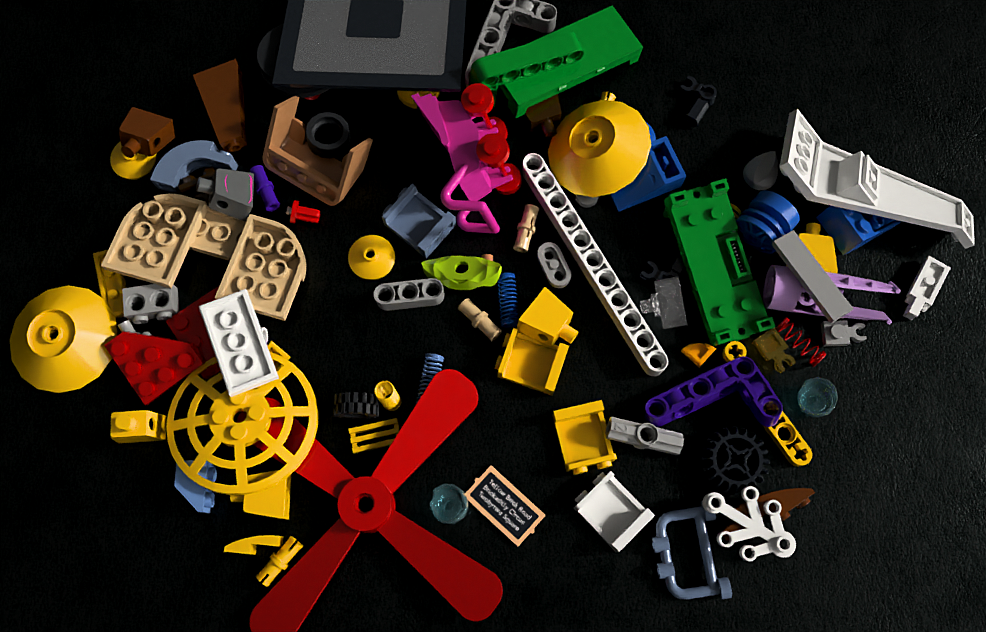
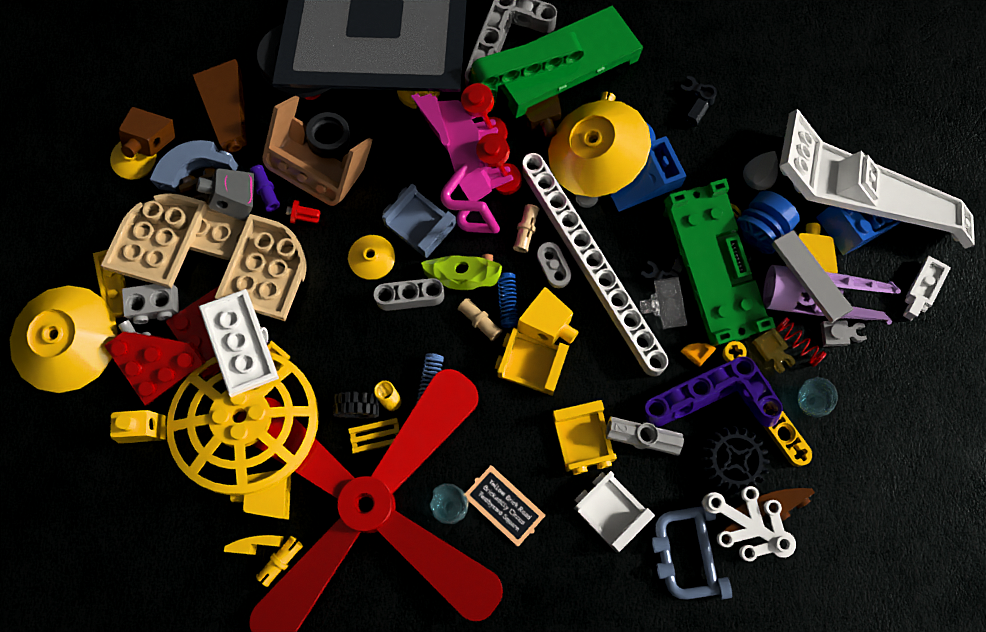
(197, 496): medium blue slope -> none

